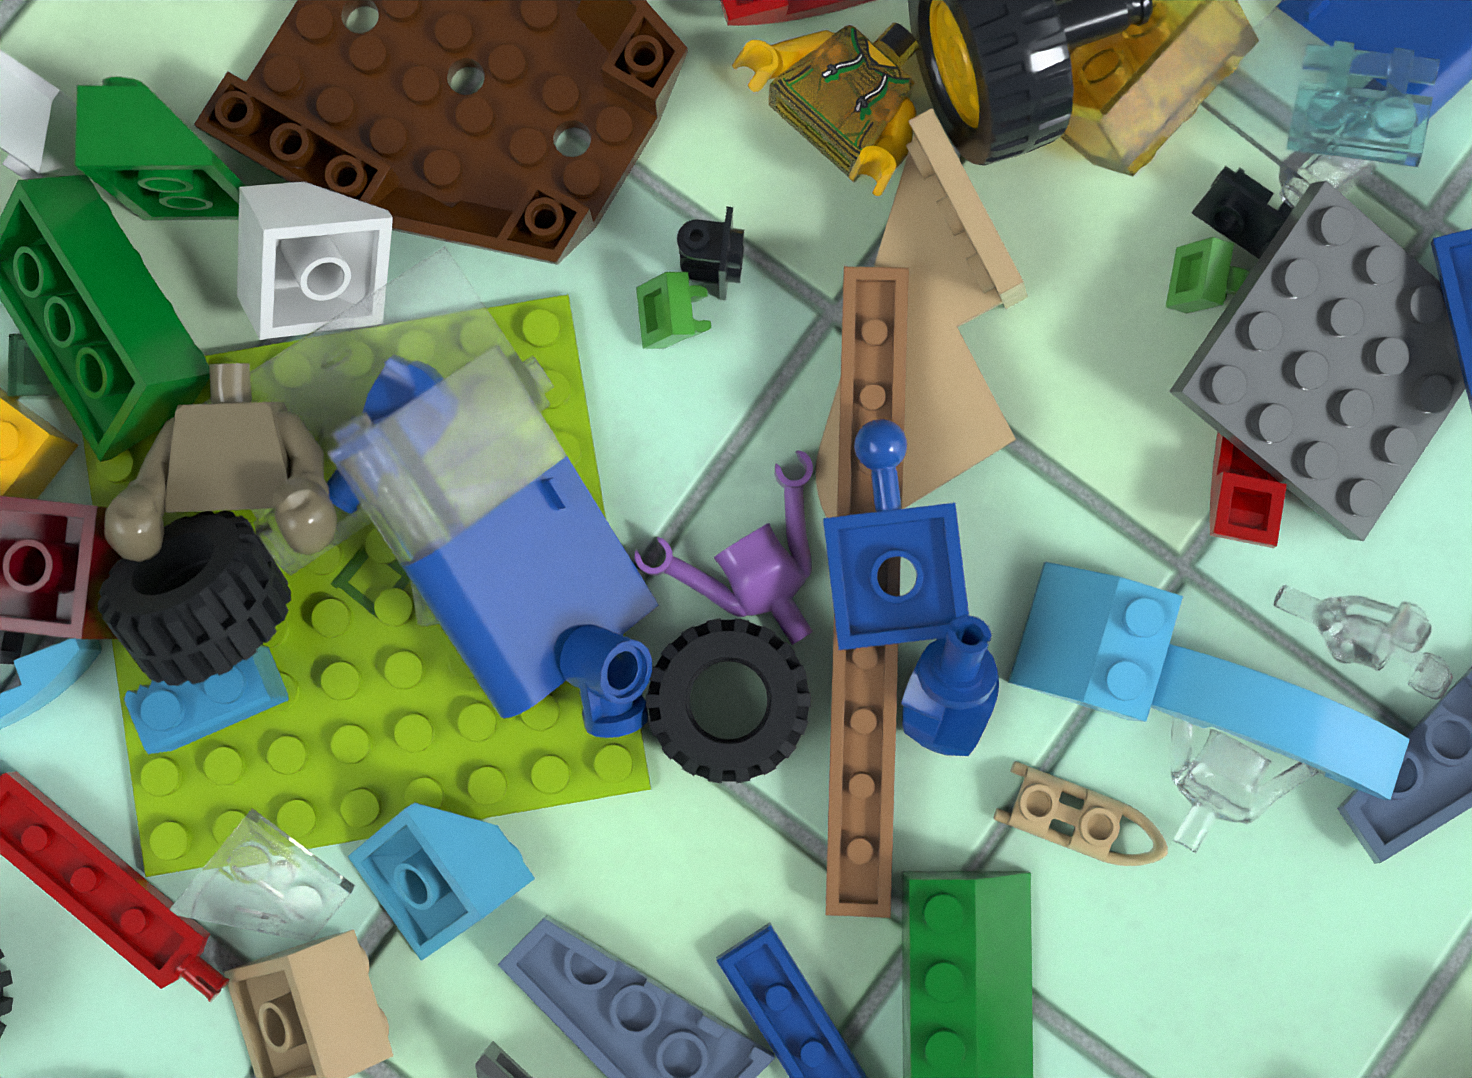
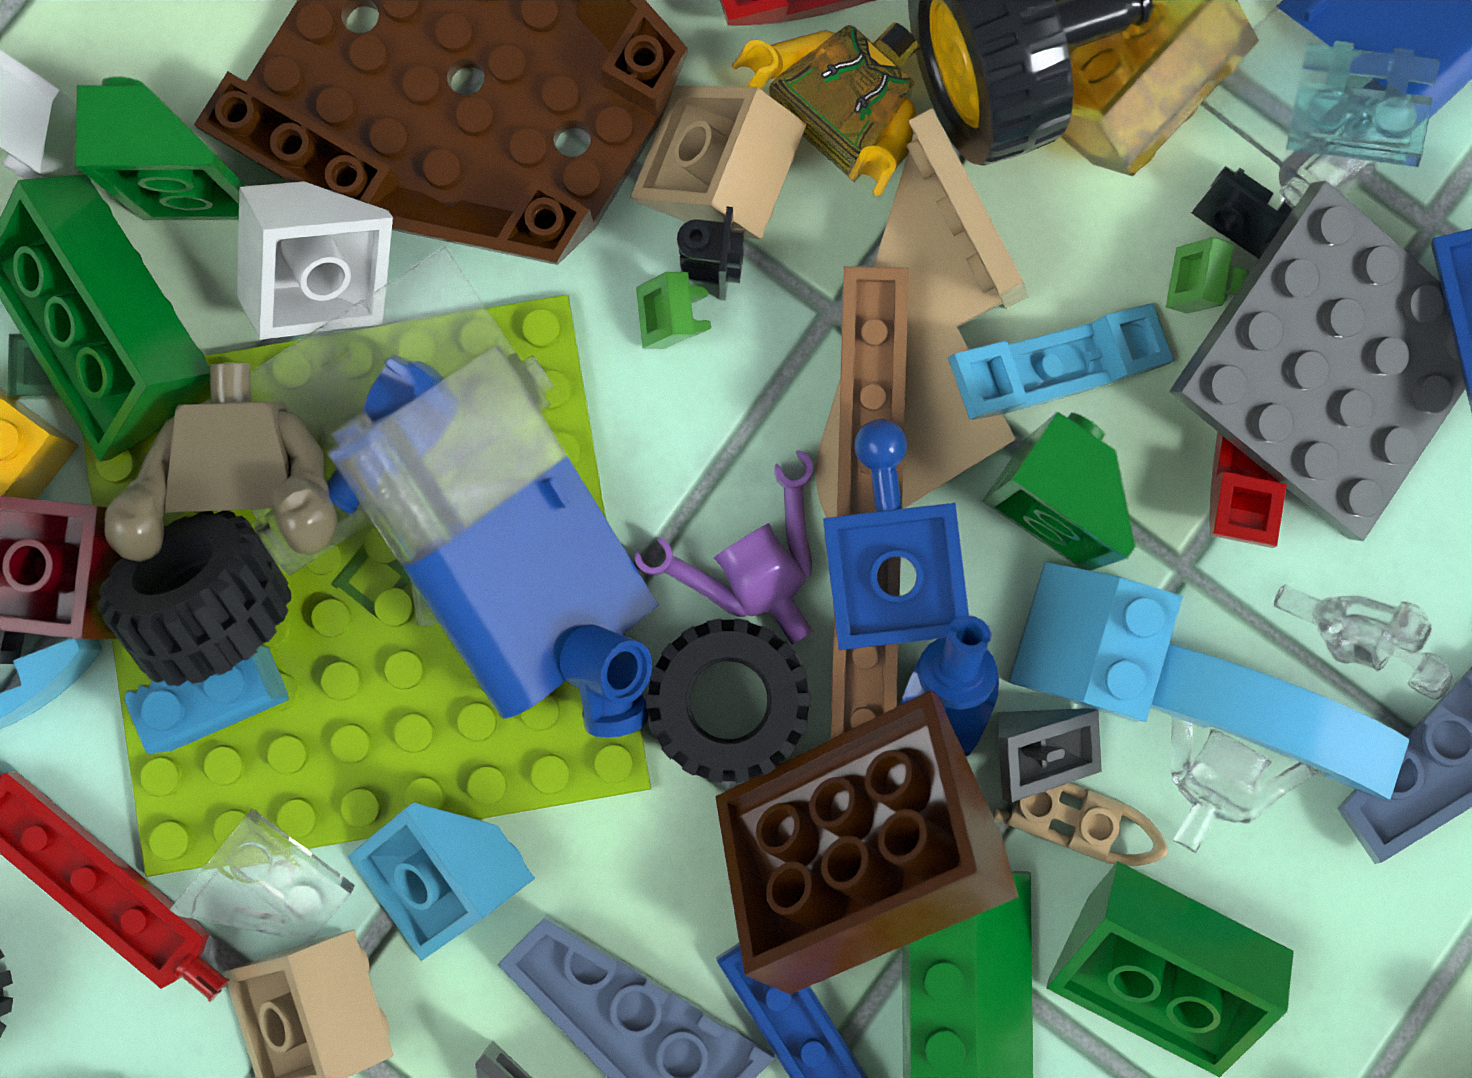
(717, 153): none -> tan slope
(860, 848): none -> reddish brown slope
(1046, 749): none -> dark grey slope
(1060, 364): none -> medium azure slope
(1067, 492): none -> green slope
(1173, 970): none -> green slope

